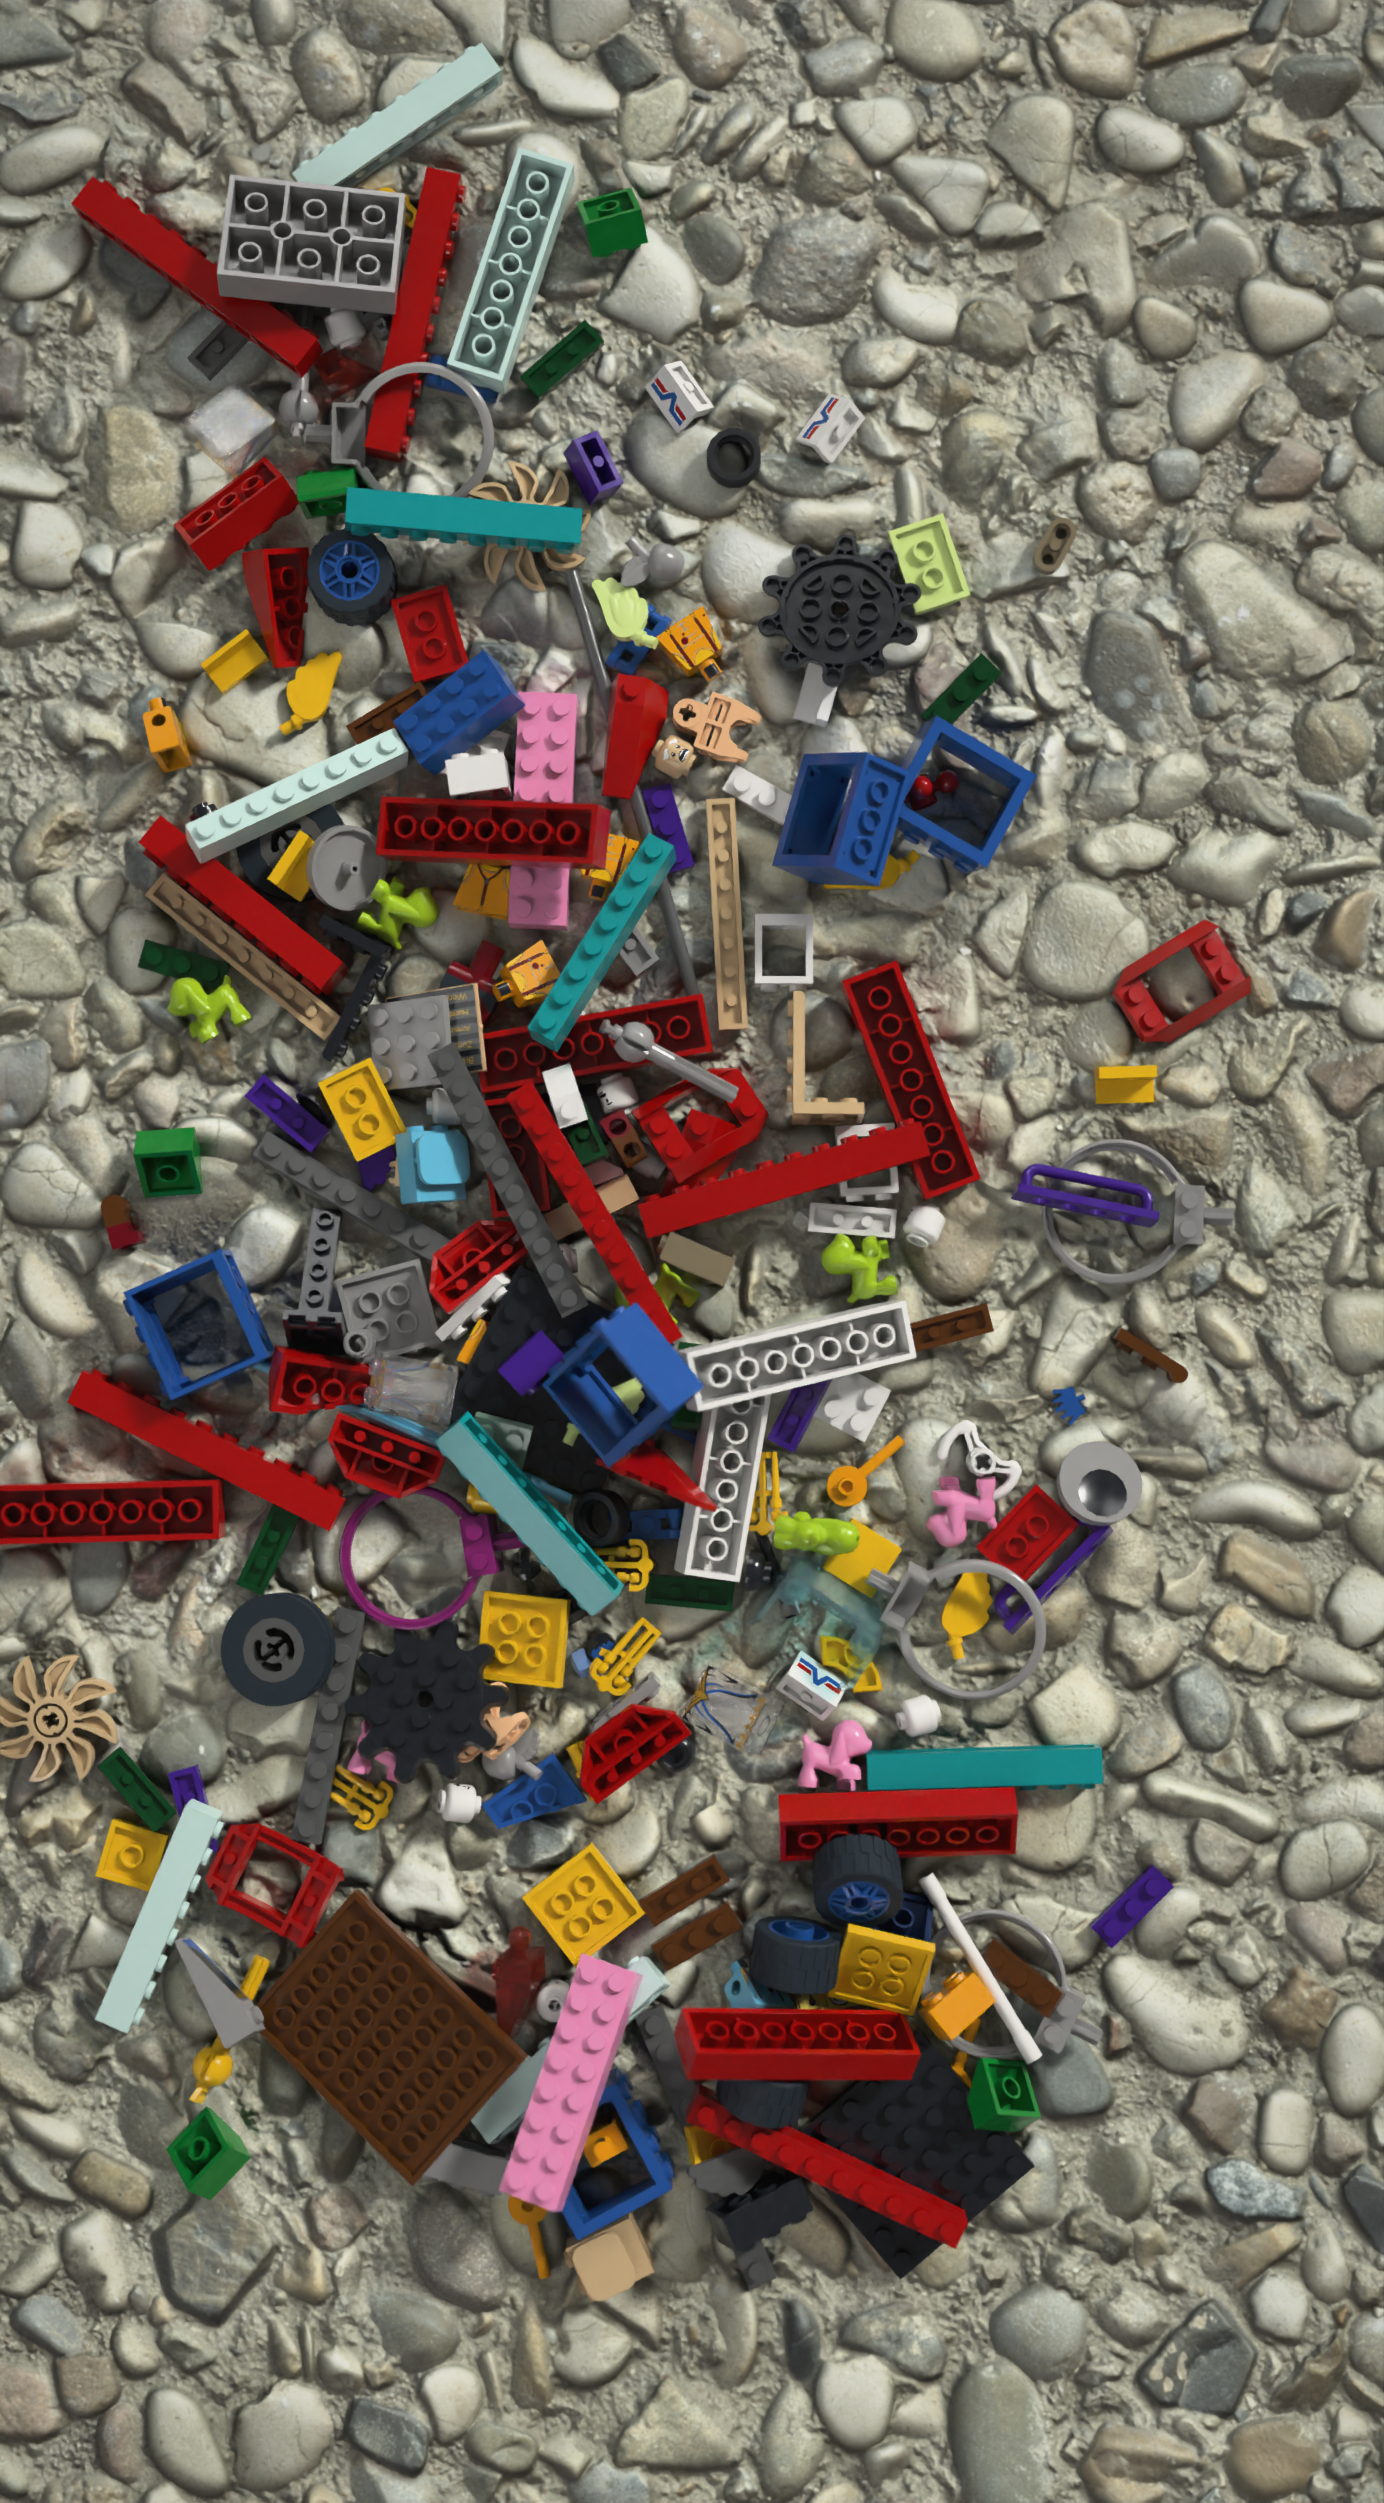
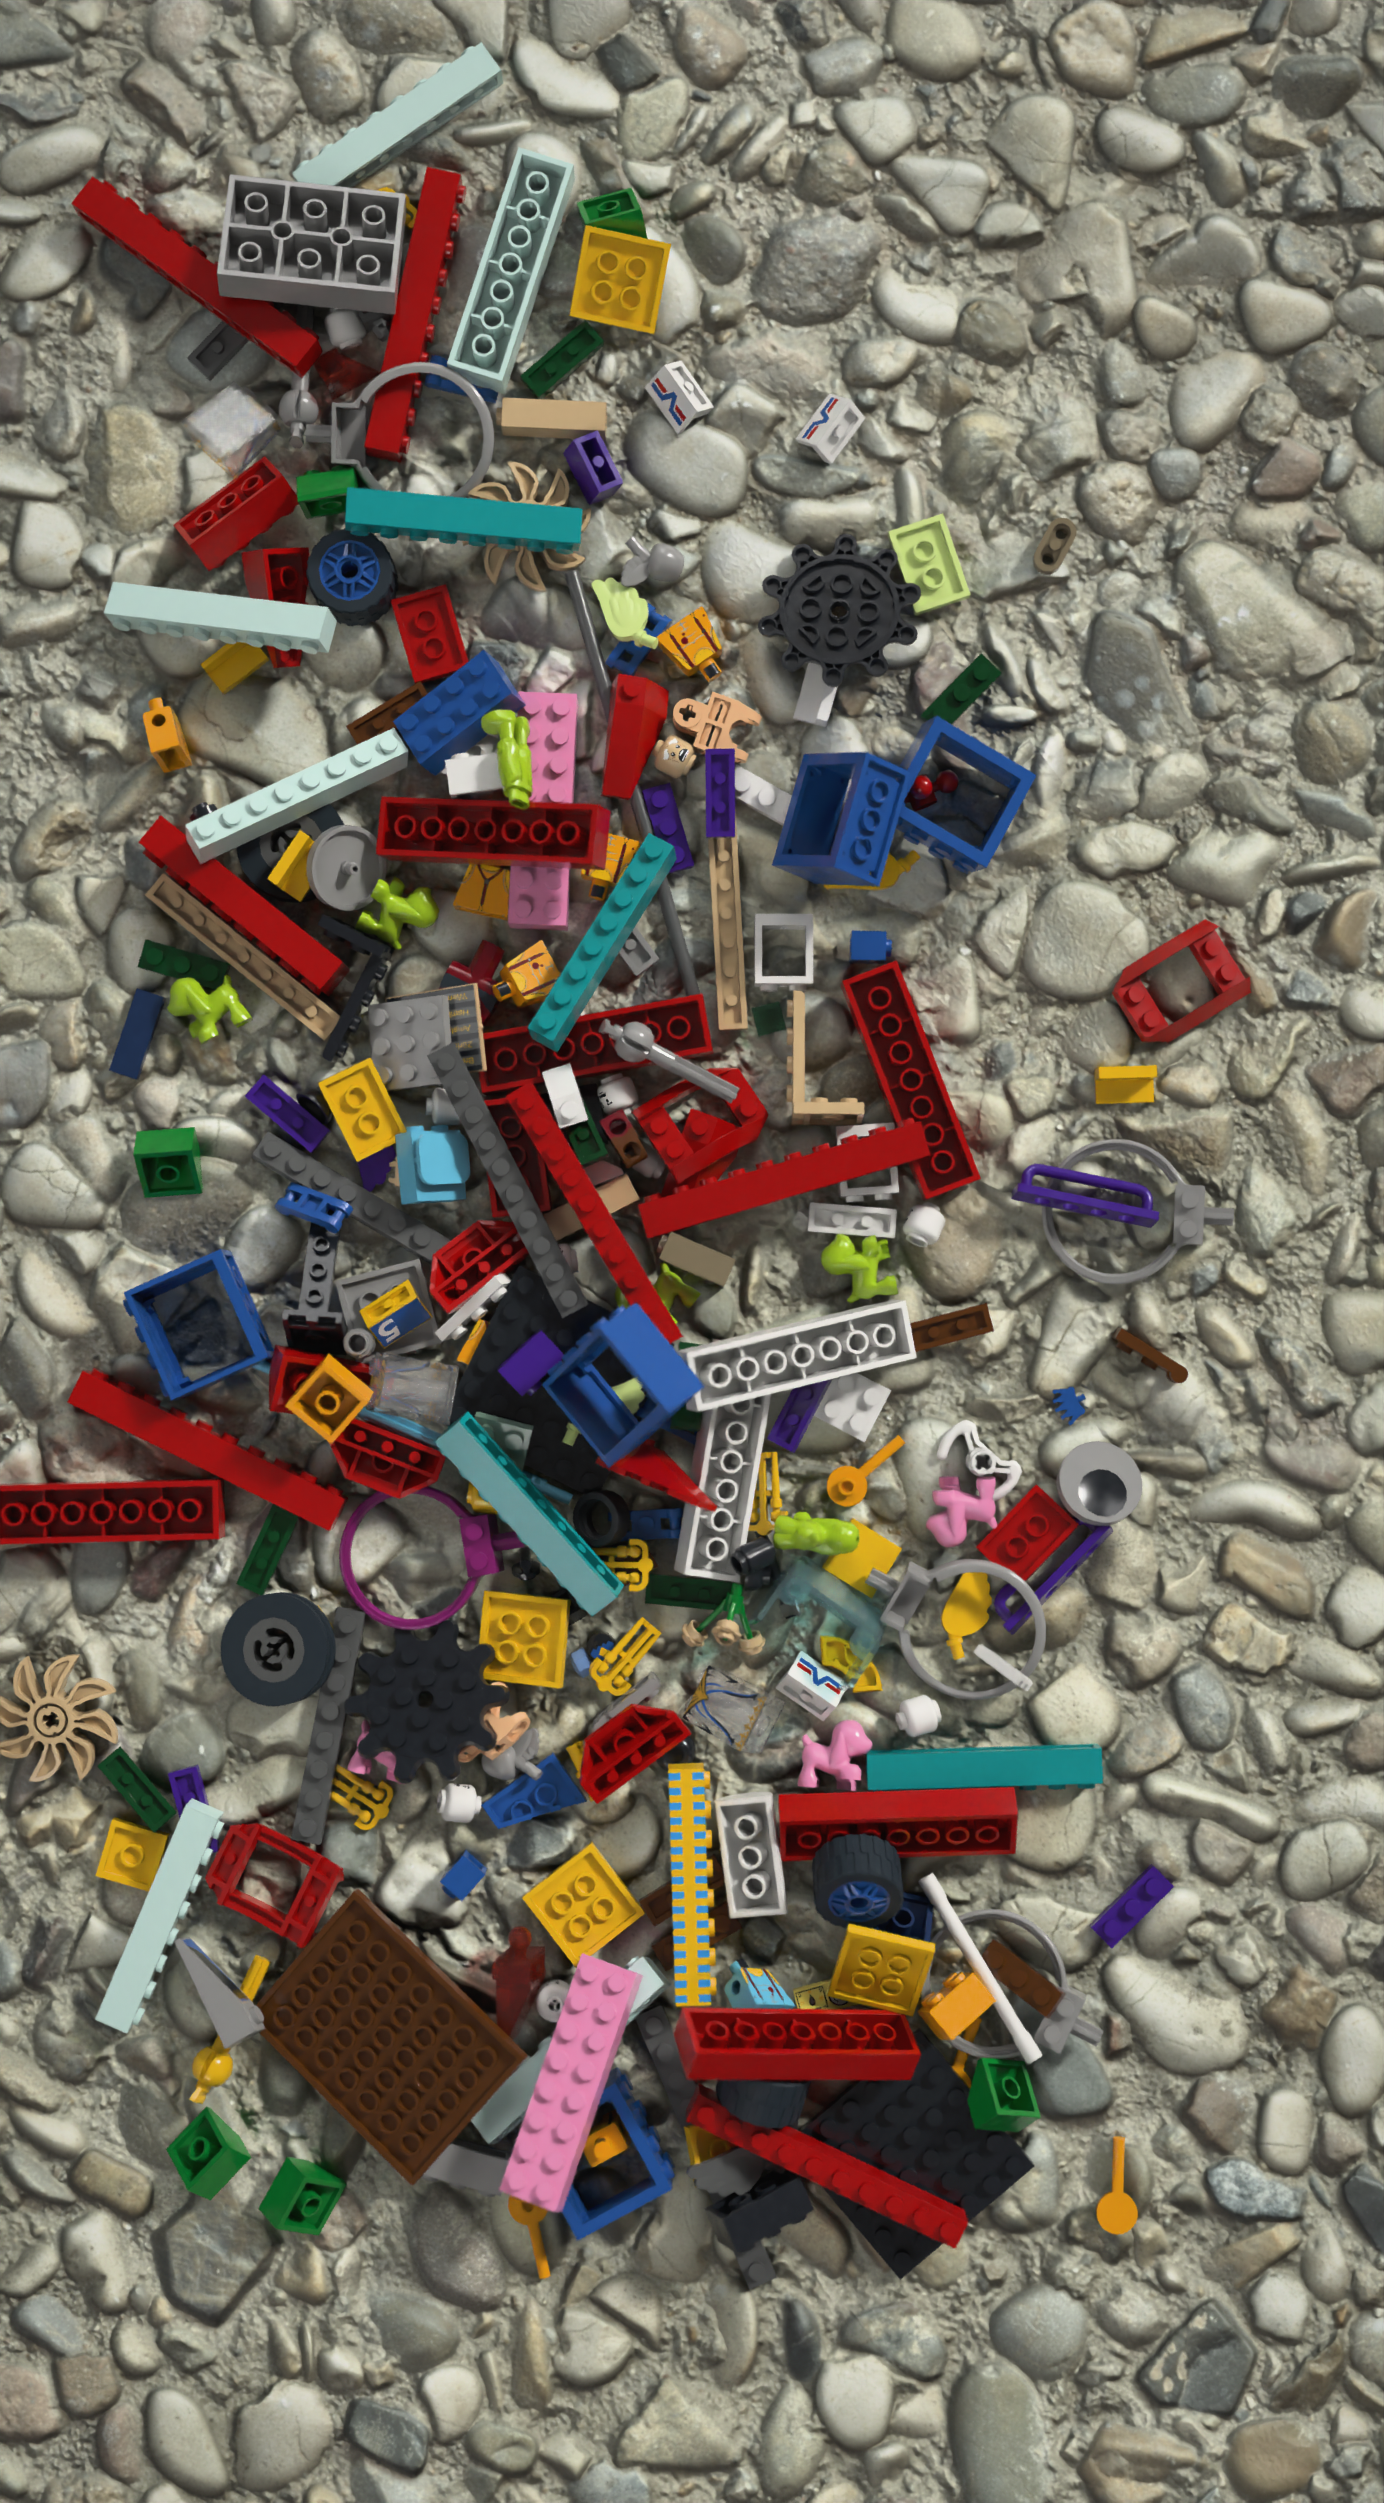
(118, 1224): leg -> none
(137, 1034): none -> dark blue tile
(220, 617): none -> light aqua brick
(301, 2197): none -> green slope
(311, 690): yellow animal -> none
(314, 1207): none -> blue plate
(329, 1398): none -> light orange brick
(395, 1314): none -> panel
(462, 1876): none -> blue brick
(512, 754): none -> lime piece
(551, 418): none -> tan brick
(609, 2259): tan brick -> none
(619, 279): none -> yellow plate
(689, 1884): none -> yellow brick
(720, 793): none -> dark purple plate
(726, 1630): none -> tan plant
(742, 437): black tyre -> none
(751, 1855): none -> white brick
(752, 1556): none -> black brick
(768, 1019): none -> clear green tile
(795, 1954): black wheel -> none
(869, 947): none -> blue brick
(1003, 1667): none -> white tile
(1116, 2209): none -> light orange piece

